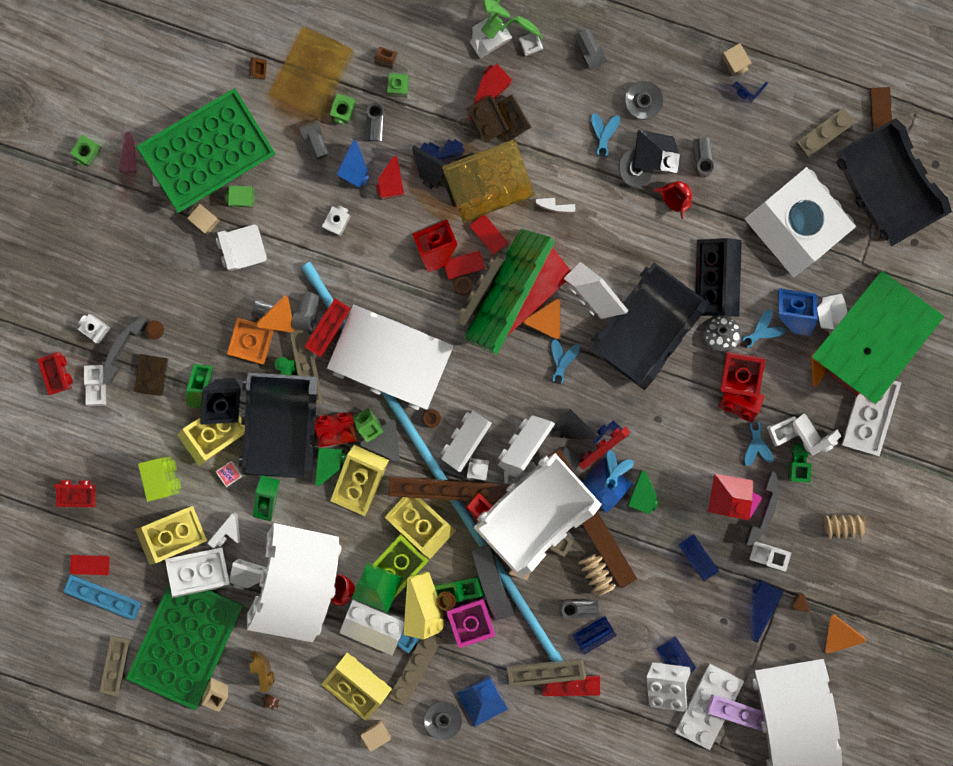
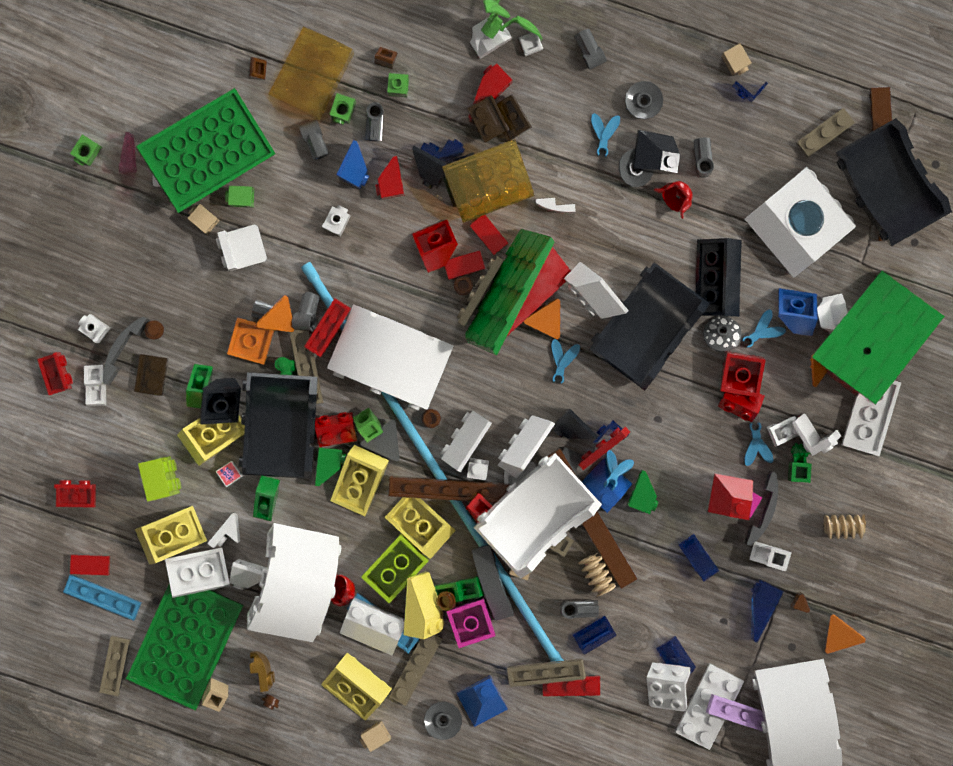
(377, 587): green slope -> none

